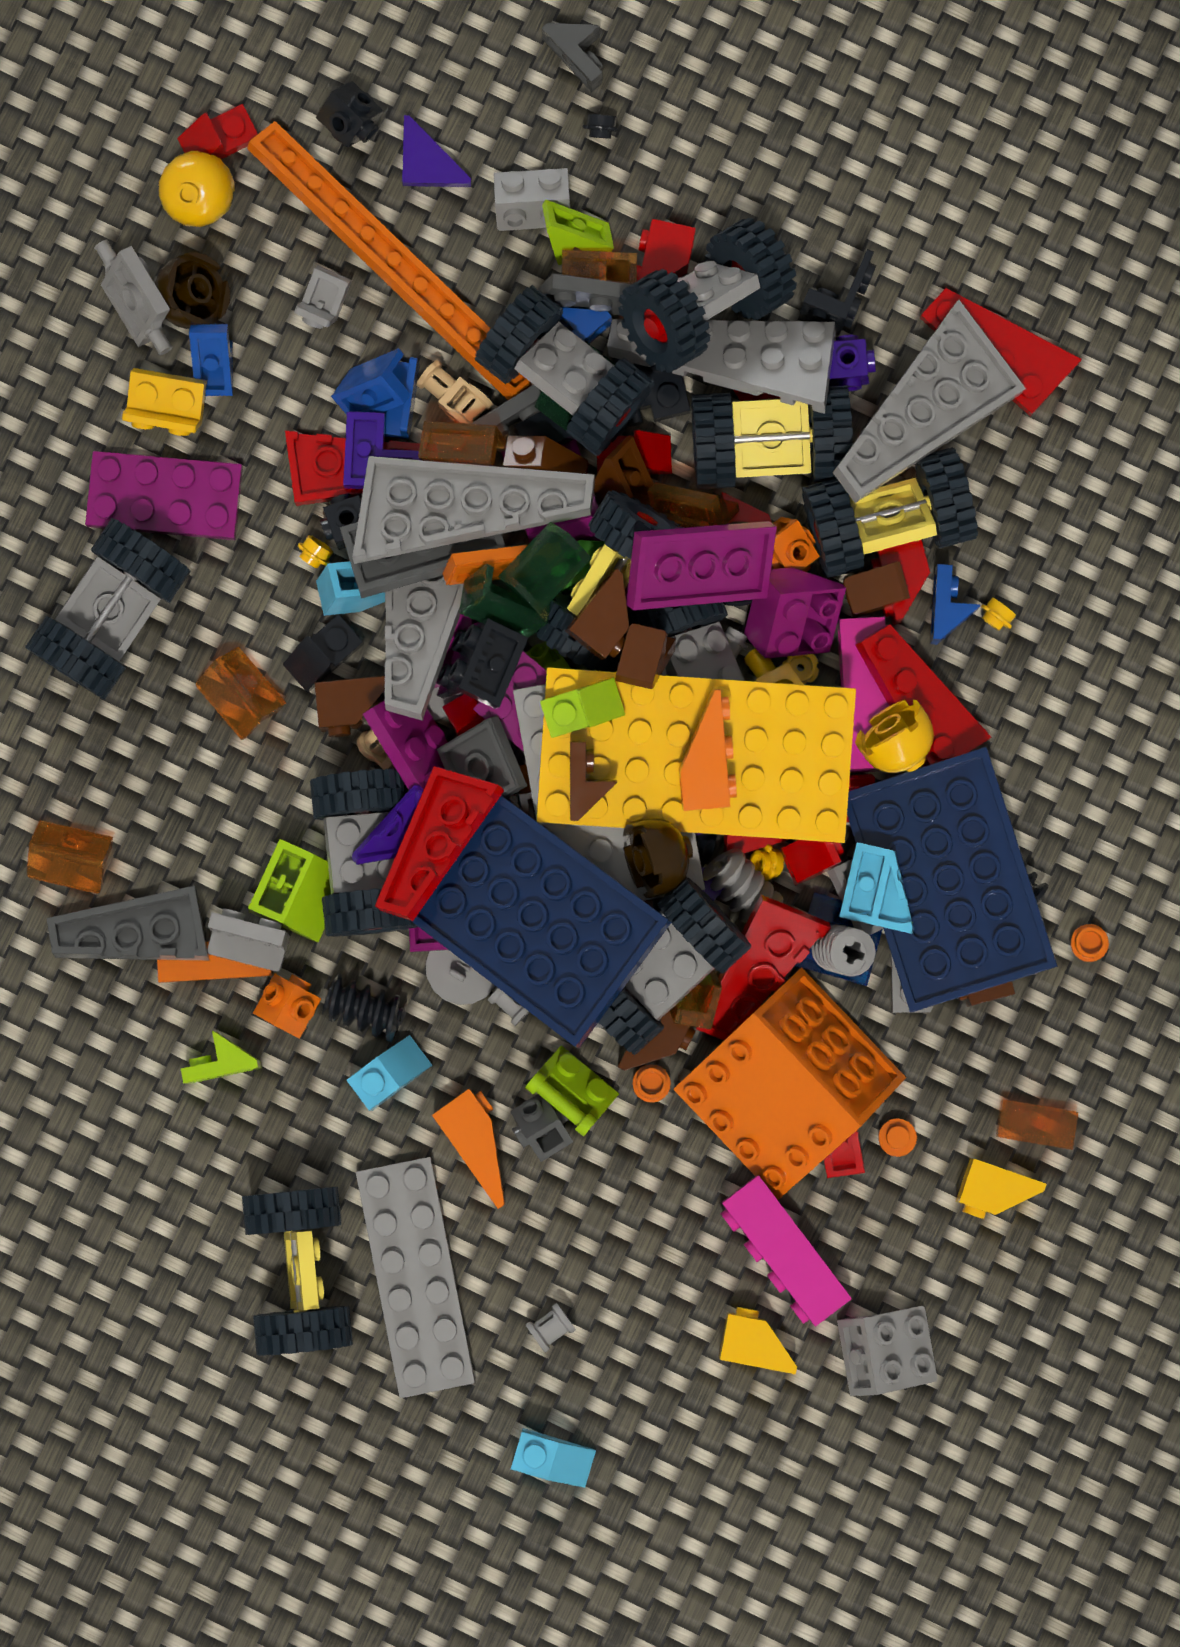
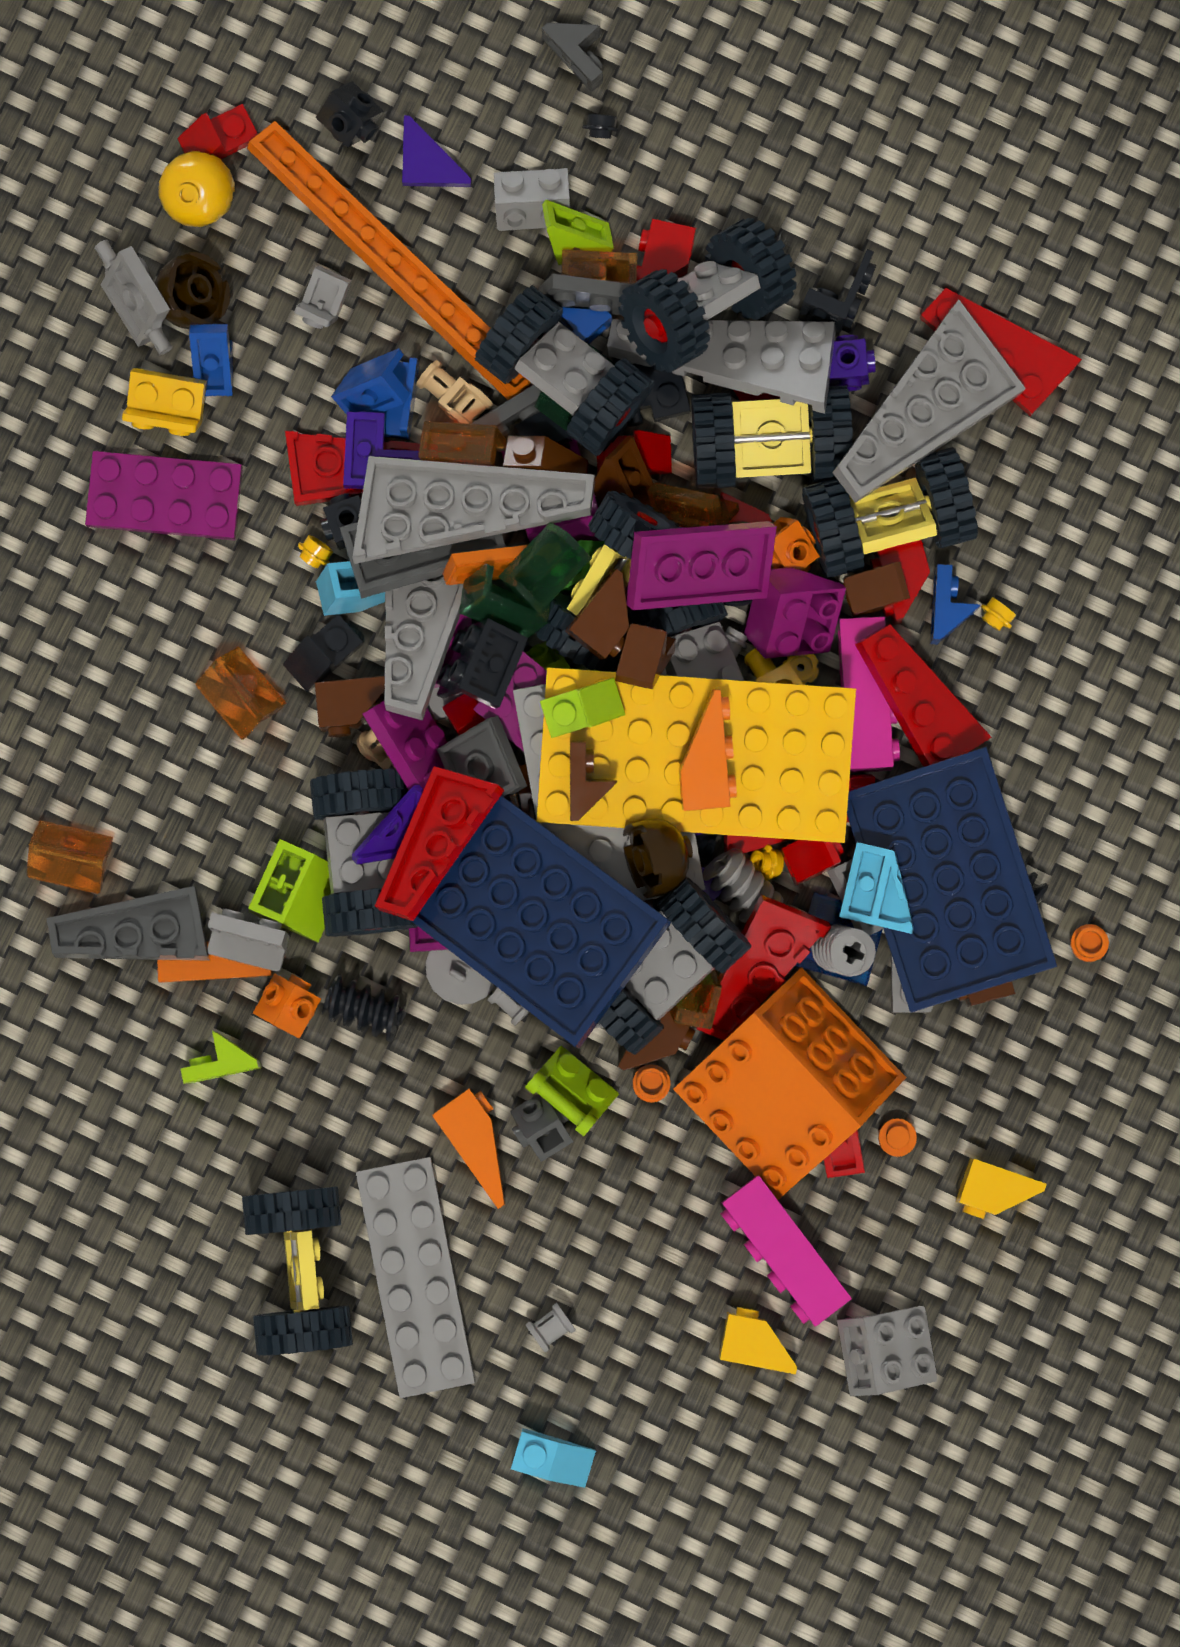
(108, 608): plate -> none
(389, 1073): medium azure slope -> none
(898, 738): yellow cylinder -> none
(1037, 1124): clear orange plate -> none

